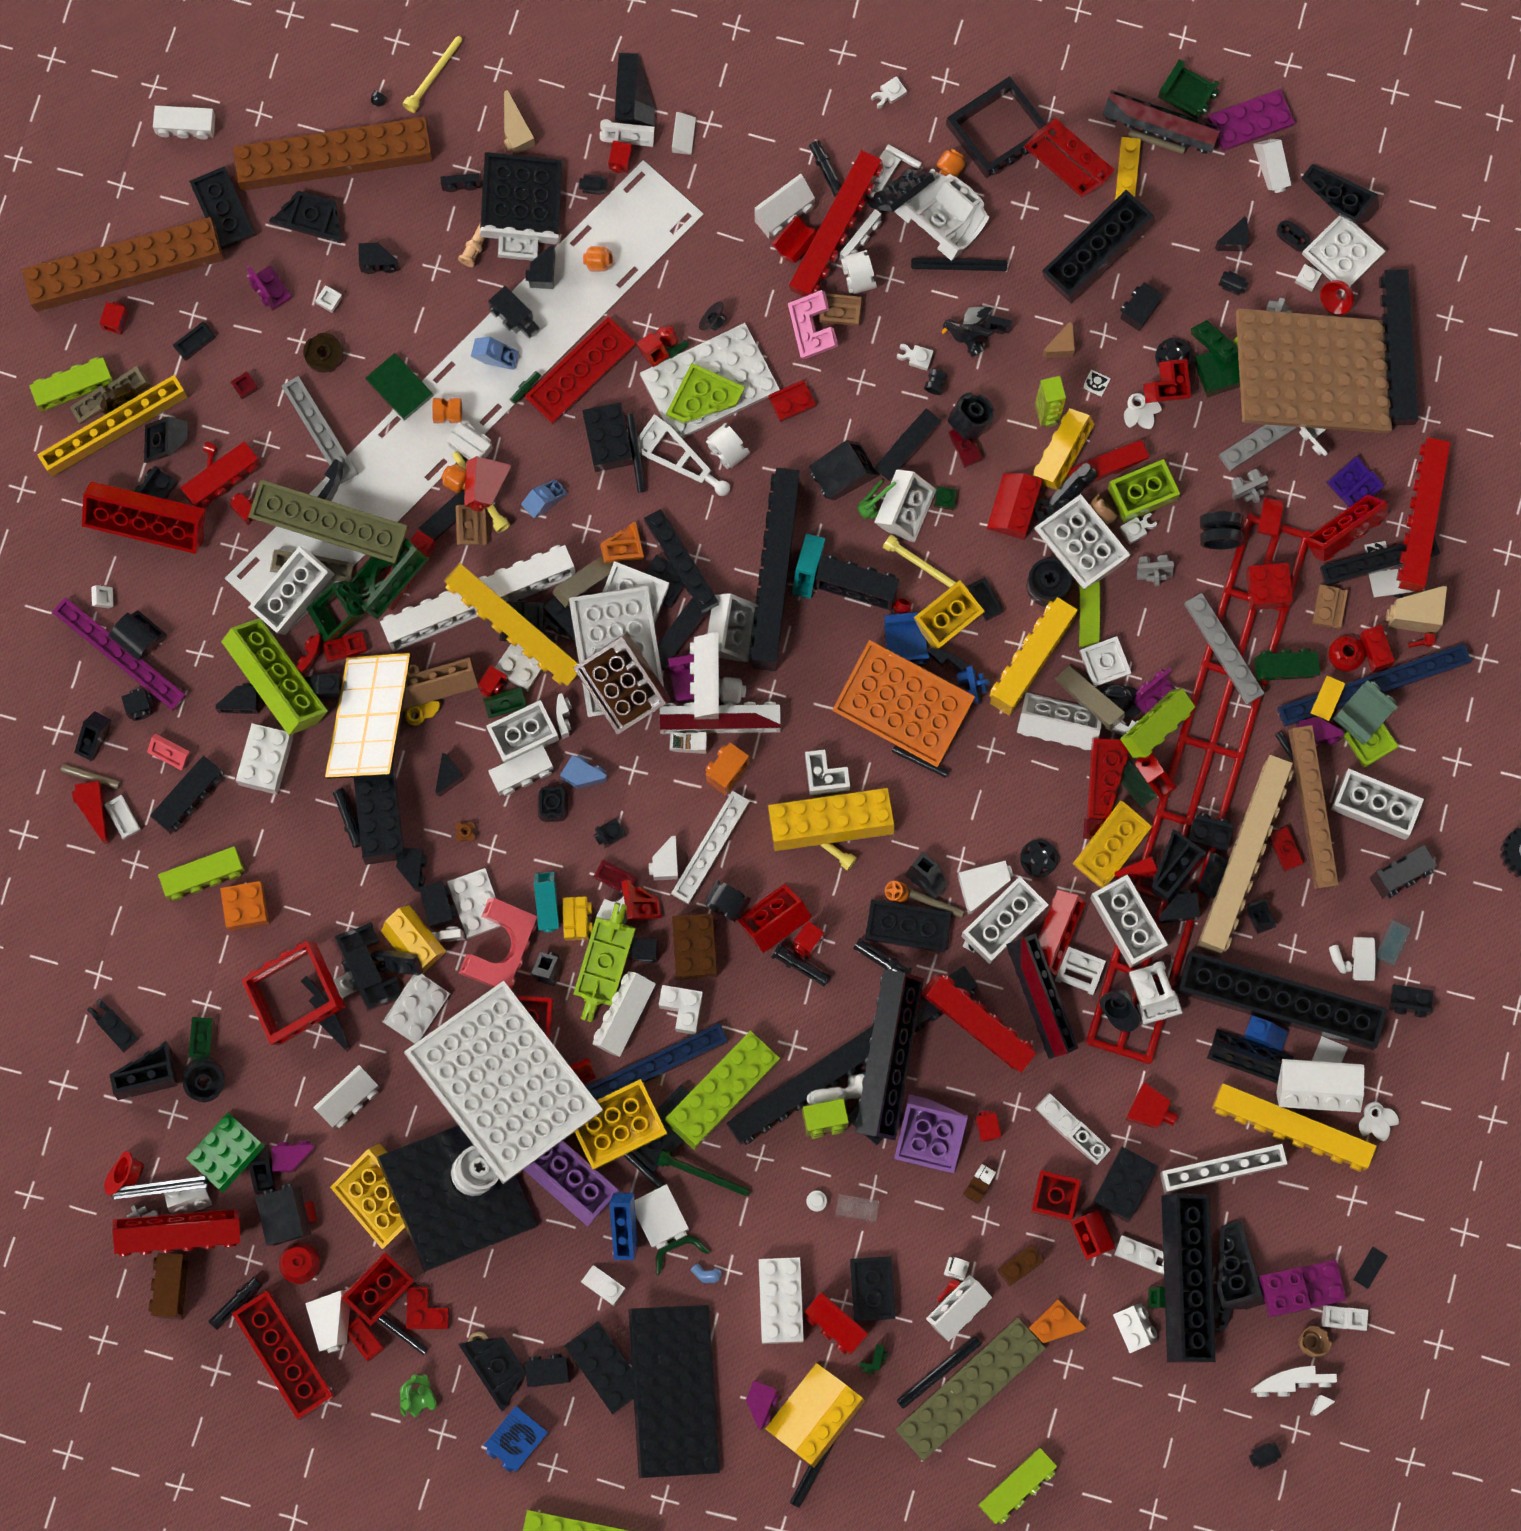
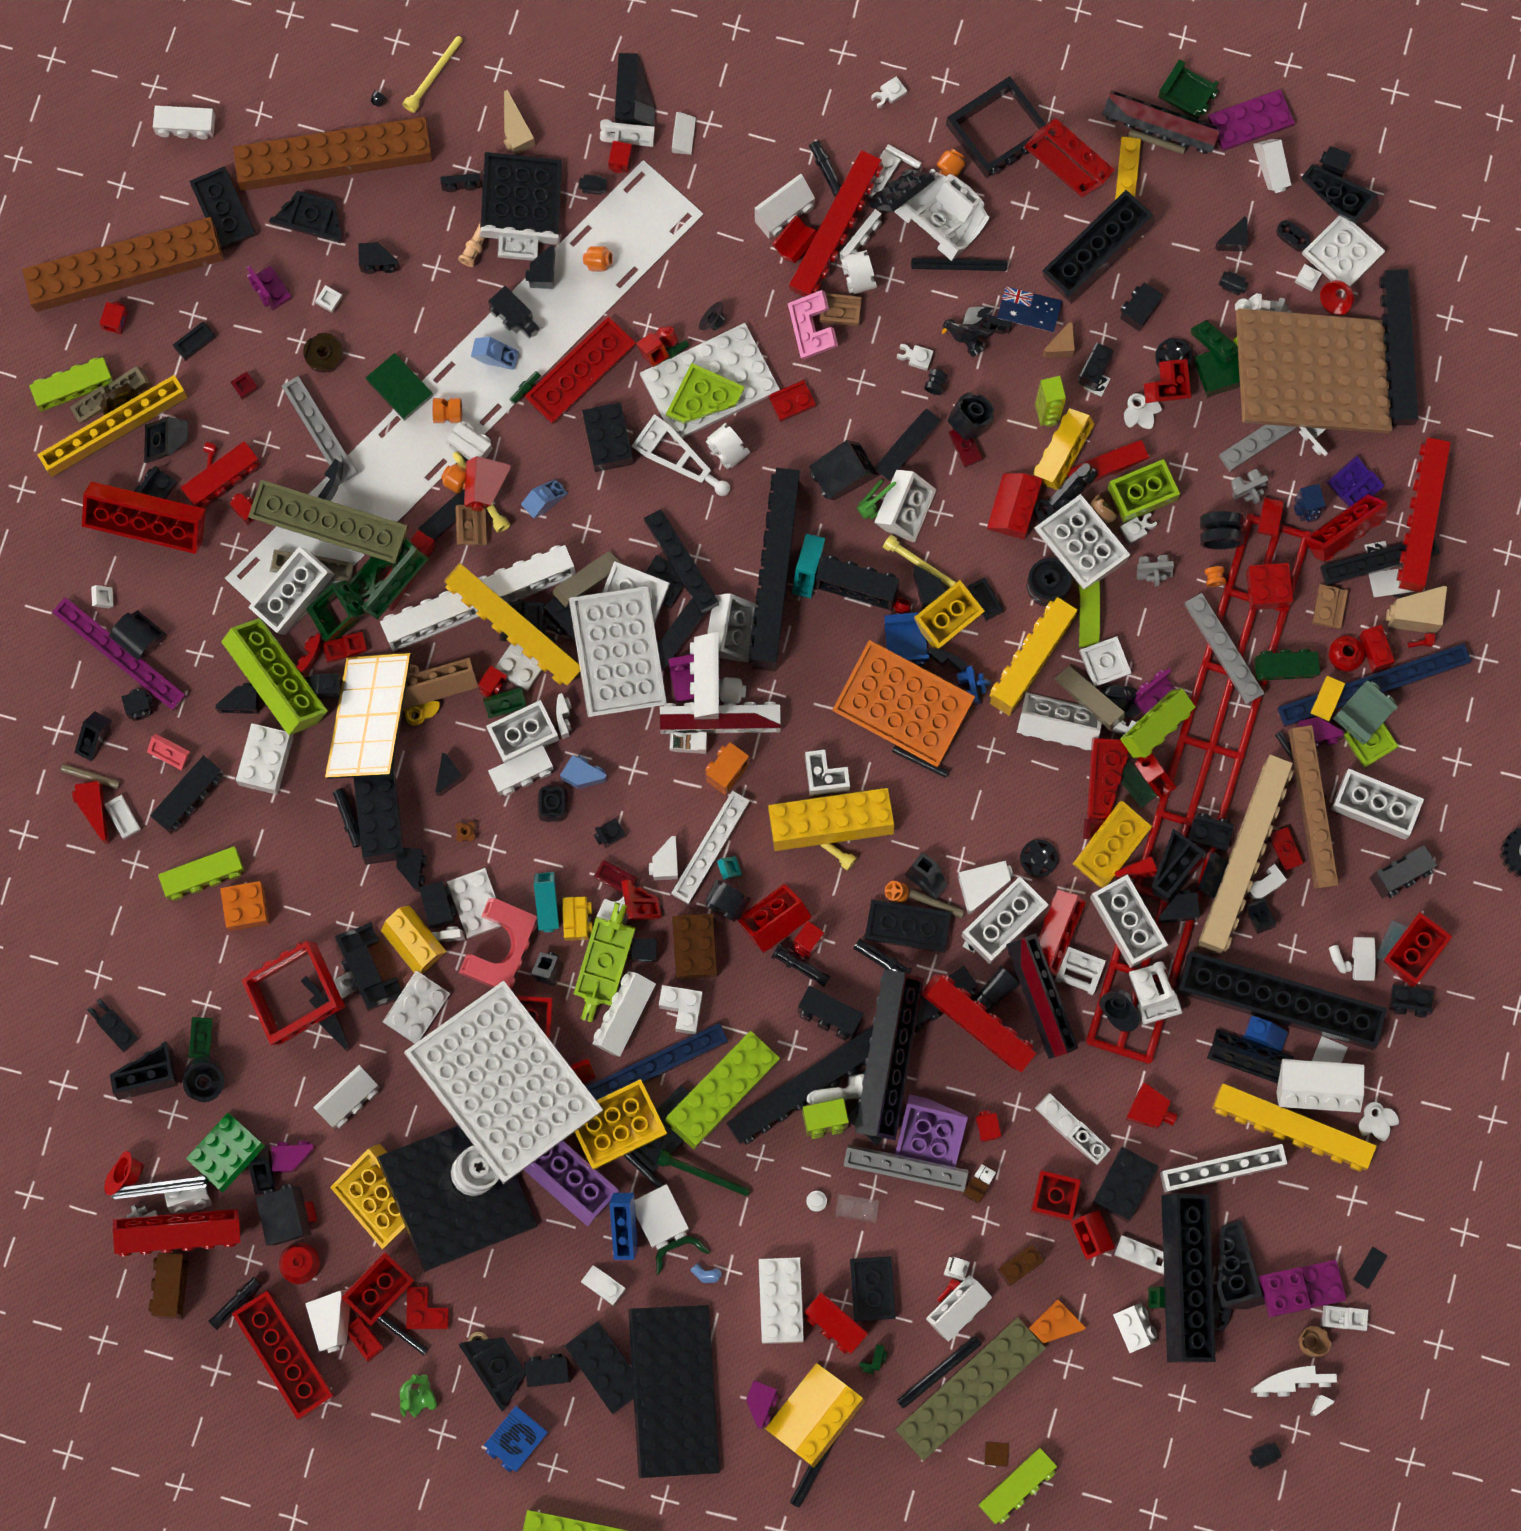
(397, 962): black hinge -> none
(622, 683): reddish brown slope -> none
(623, 546): orange wing -> none
(635, 453): black bar -> none
(729, 868): none -> teal plate
(829, 1013): none -> black brick
(905, 1168): none -> light grey plate
(928, 586): none -> black slope
(945, 498): dark green plate -> none
(996, 1454): none -> reddish brown sticker
(997, 988): none -> black plant
(1029, 309): none -> dark blue sticker
(1095, 366): none -> black brick
(1215, 576): none -> orange wheel
(1253, 303): none -> white hips
(1262, 888): none -> white leg
(1309, 503): none -> dark blue brick
(1335, 160): none -> black brick
(1417, 949): none -> red slope

